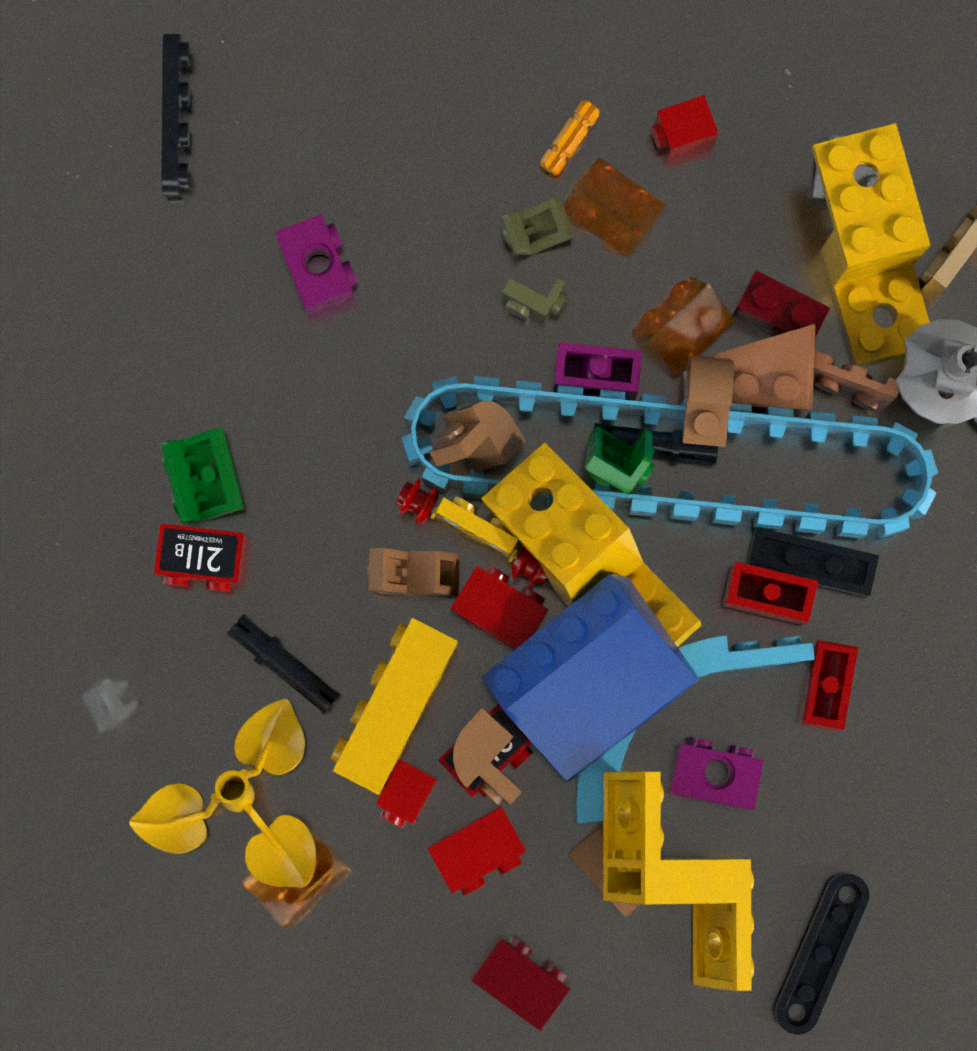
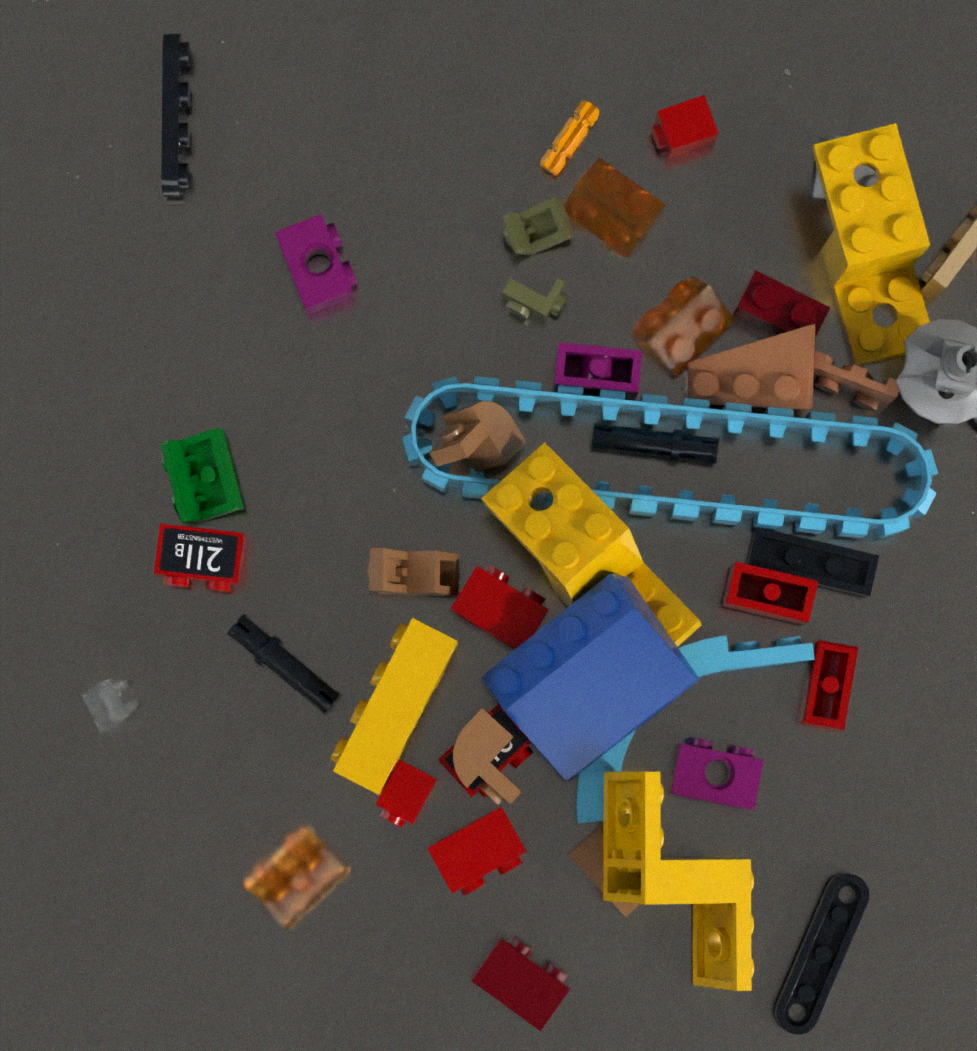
(283, 851): yellow plant -> none
(462, 518): plate -> none
(618, 463): green bracket -> none
(707, 400): medium nougat brick -> none

